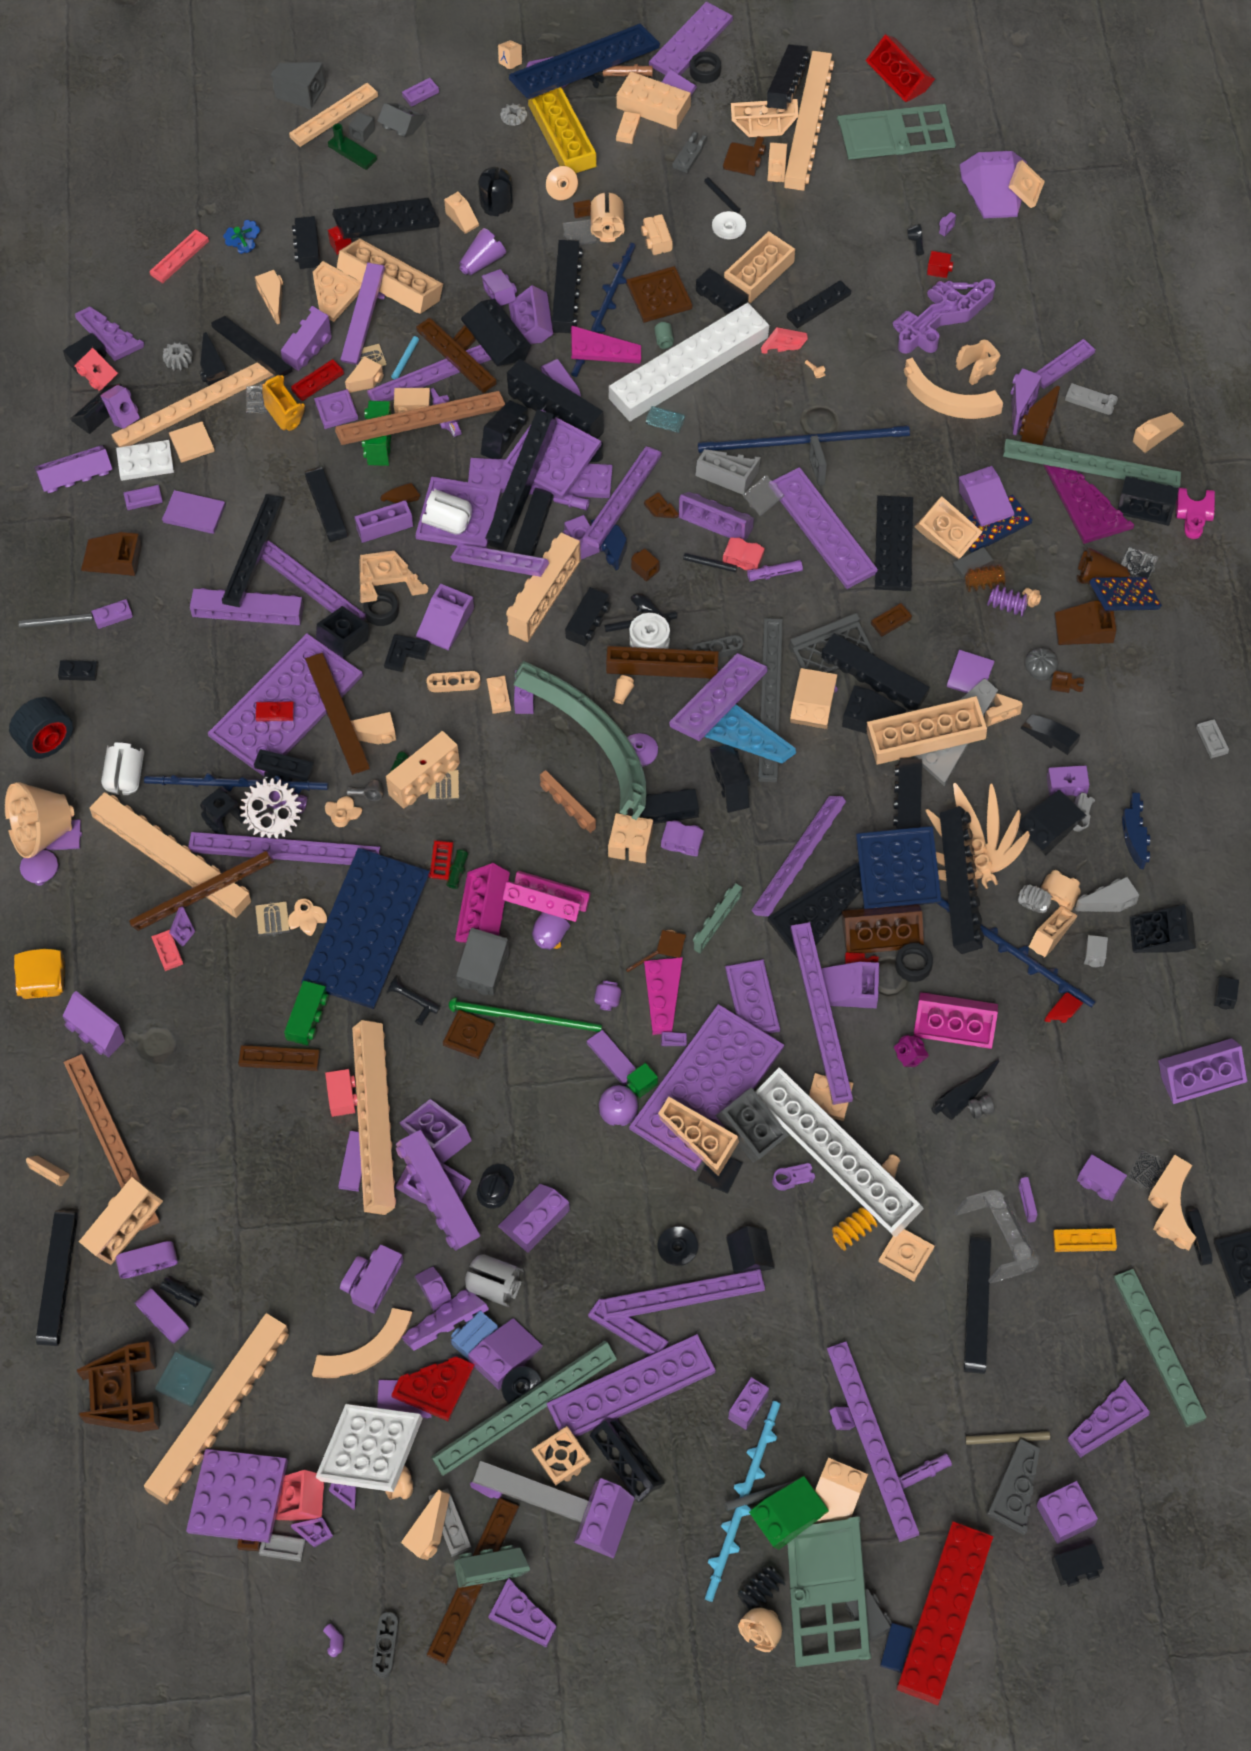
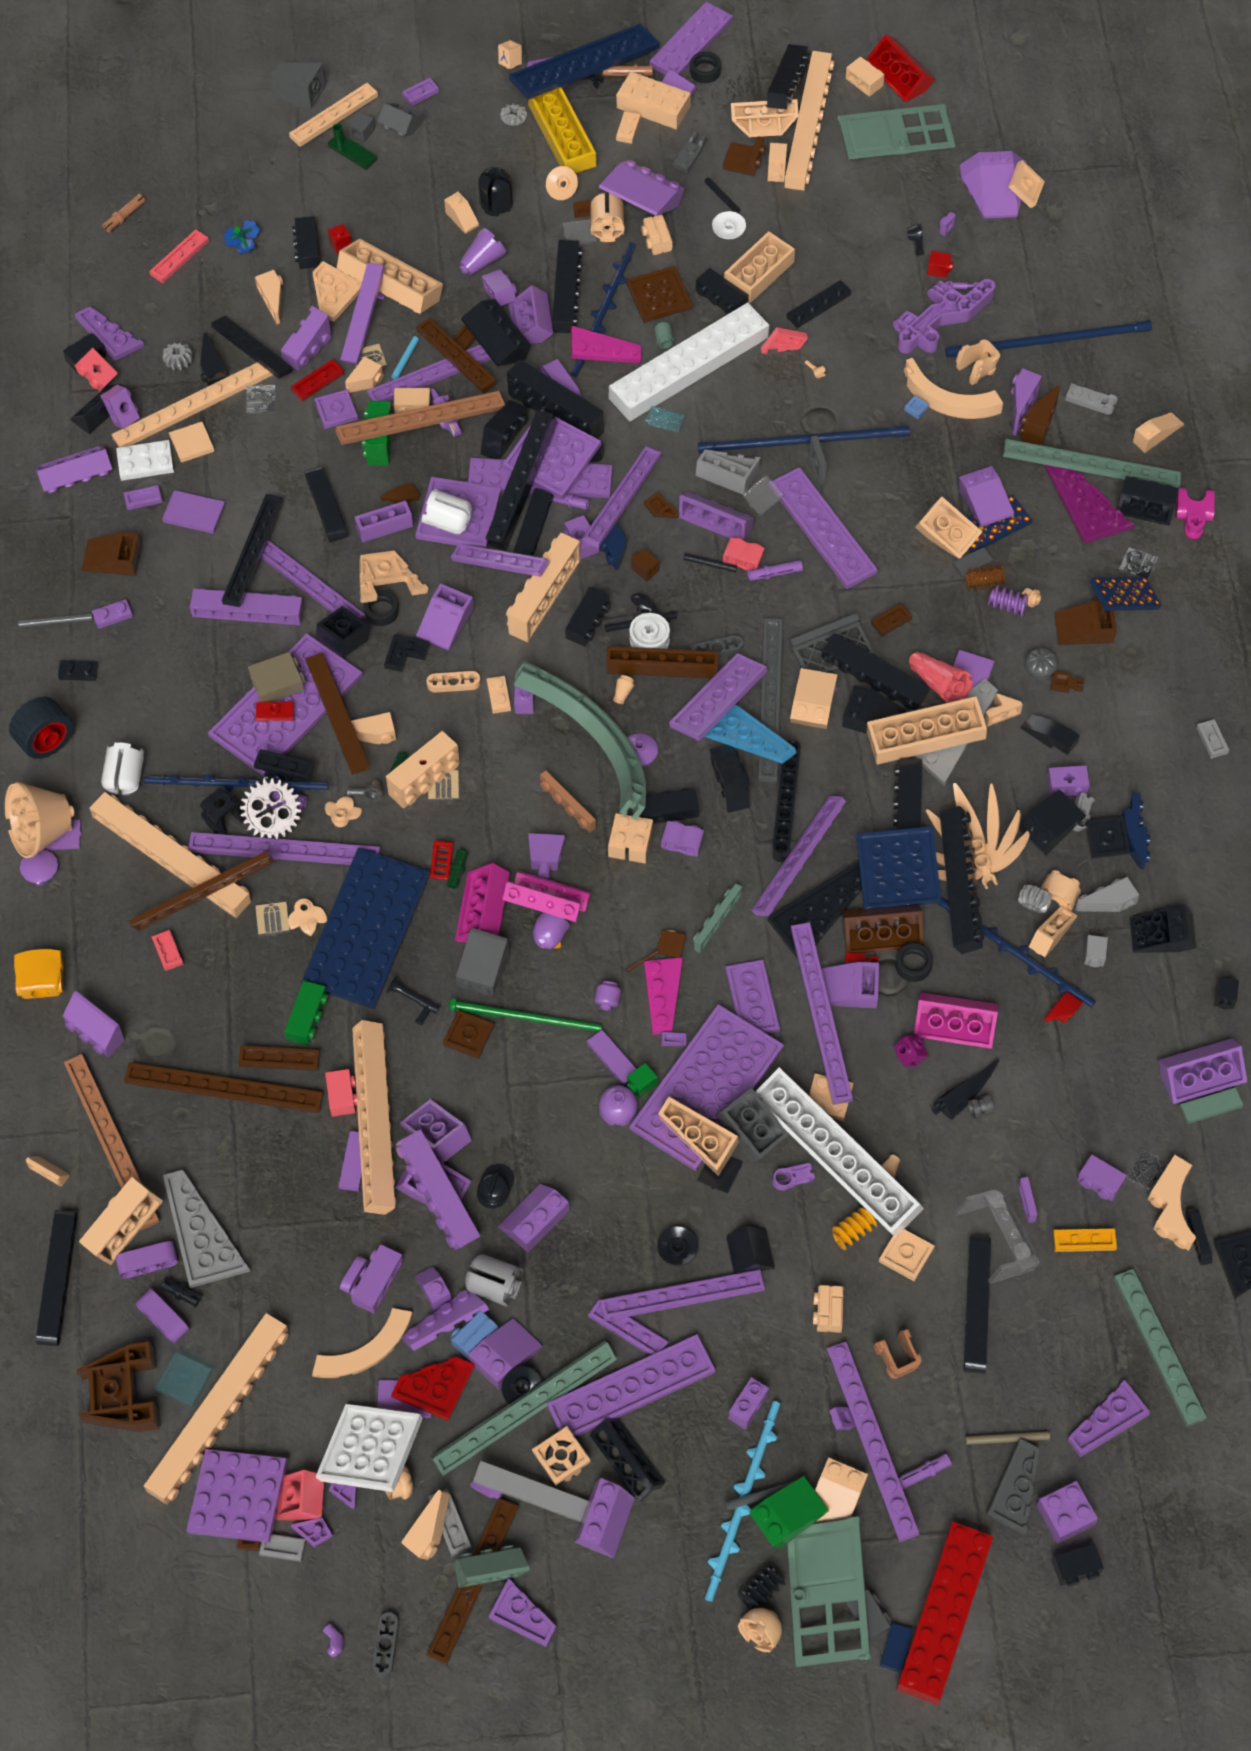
(118, 217): none -> nougat pin
(181, 927): medium lavender piece -> none
(202, 1241): none -> light grey wing
(223, 1087): none -> reddish brown plate
(276, 678): none -> dark tan brick
(281, 404): light orange piece -> none
(385, 218): black plate -> none
(546, 852): none -> medium lavender torso
(643, 188): none -> medium lavender slope
(786, 808): none -> black beam
(829, 1309): none -> light nougat brick
(864, 76): none -> light nougat brick
(894, 543): black plate -> none
(904, 1339): none -> nougat piece
(916, 407): none -> medium blue plate
(944, 679): none -> coral cone
(1065, 362): medium lavender tile -> none
(1099, 566): reddish brown cone -> none
(1107, 837): none -> black plate
(1136, 327): none -> dark blue piece
(1211, 1105): none -> sand green tile

